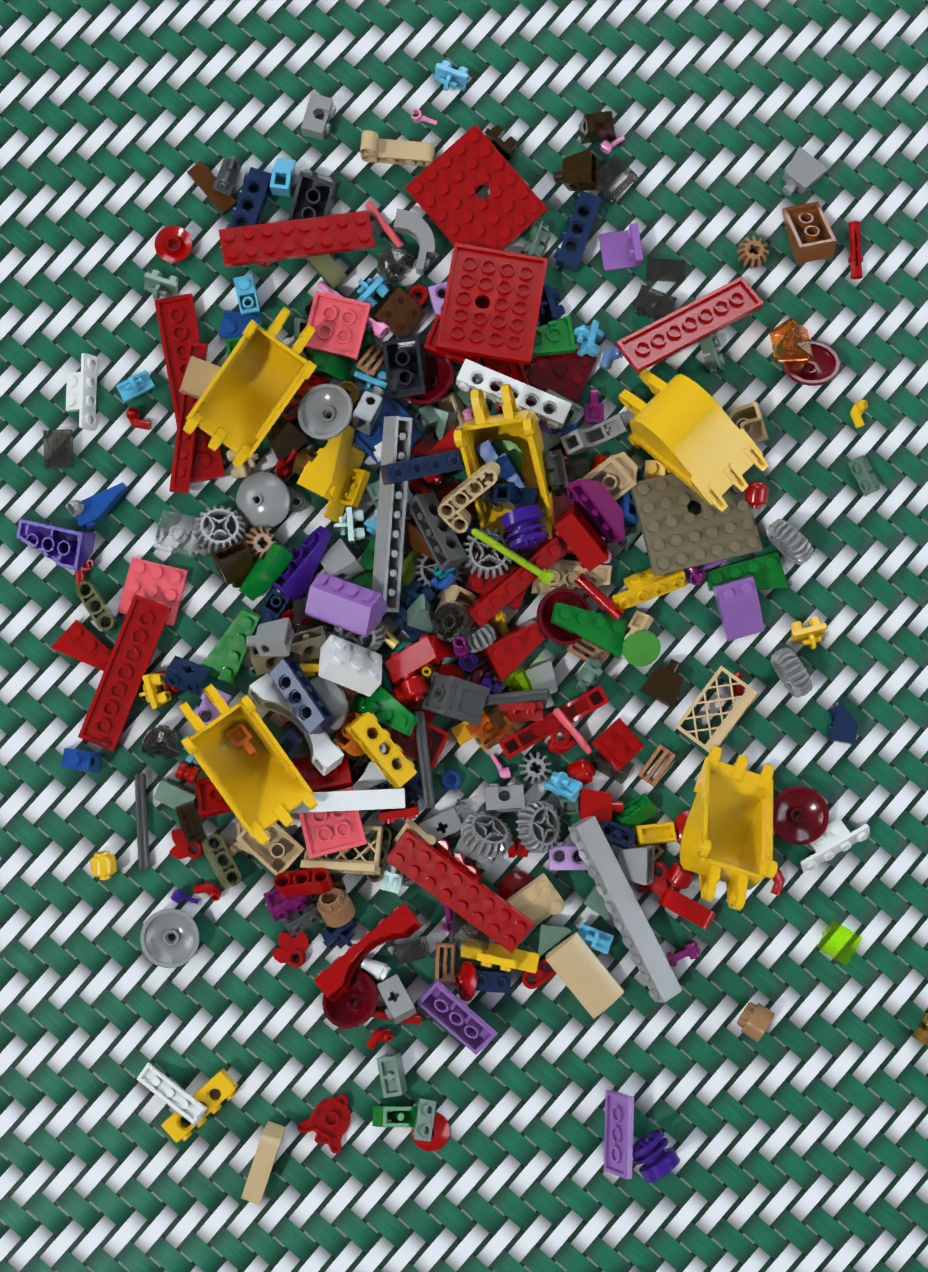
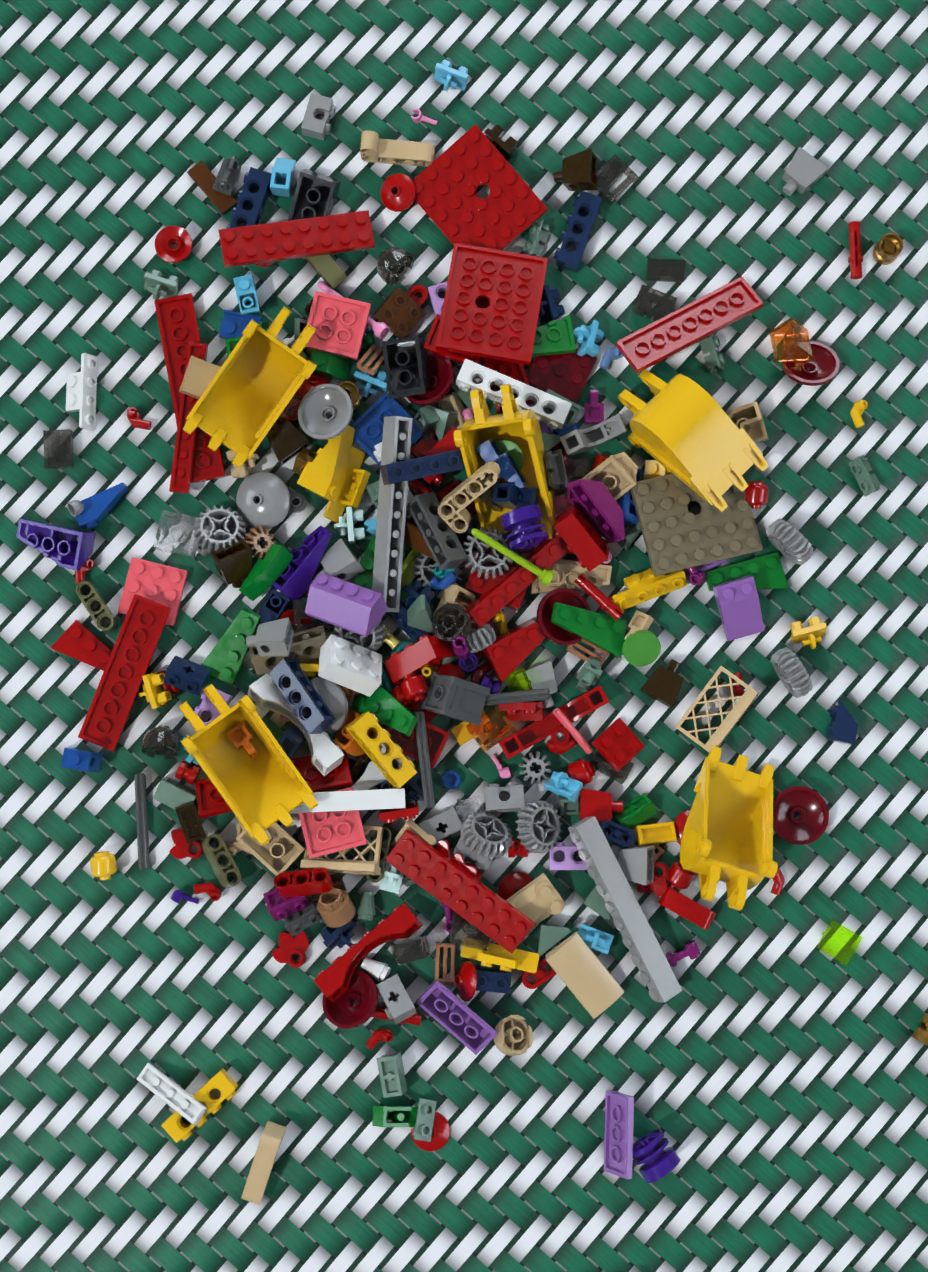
(135, 386): medium azure hips -> none
(156, 940): light grey dish -> none
(284, 468): red plate -> none
(329, 1121): red tile -> none
(366, 907): none -> sand green cone
(368, 410): light grey torso -> none
(377, 287): medium azure hips -> none
(385, 226): coral bar -> none
(404, 196): none -> red dish
(417, 228): light grey arch -> none
(513, 1035): none -> tan cylinder
(597, 127): dark brown torso -> none
(607, 147): bright pink hand -> none
(621, 249): medium lavender bracket -> none
(661, 771): nougat tile -> none
(753, 246): medium nougat gear -> none
(755, 1020): medium nougat piece -> none
(808, 232): dark orange slope -> none
(832, 841): white bracket -> none
(887, 248): none -> pearl gold wheel

